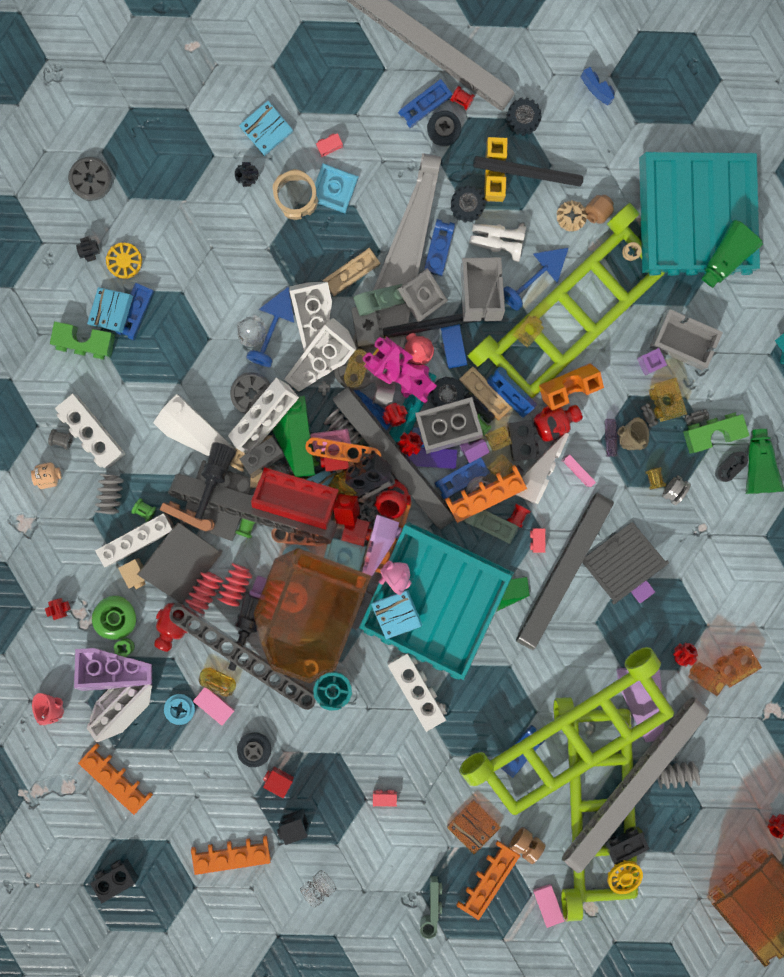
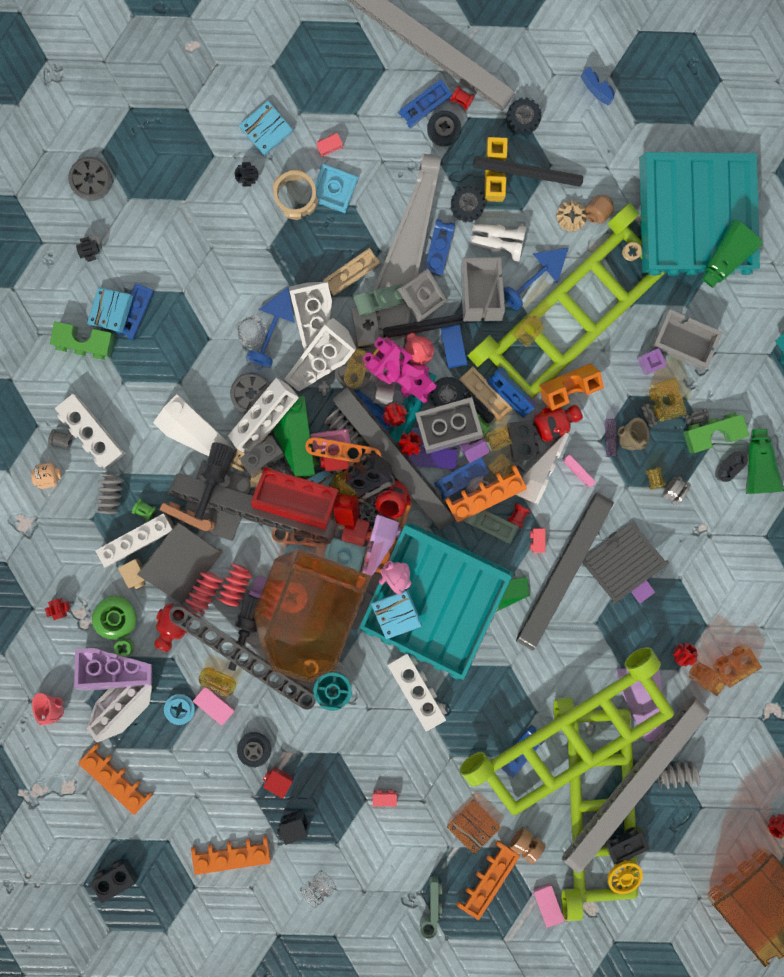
(124, 260): yellow wheel -> none
(245, 528): bright green bush -> none

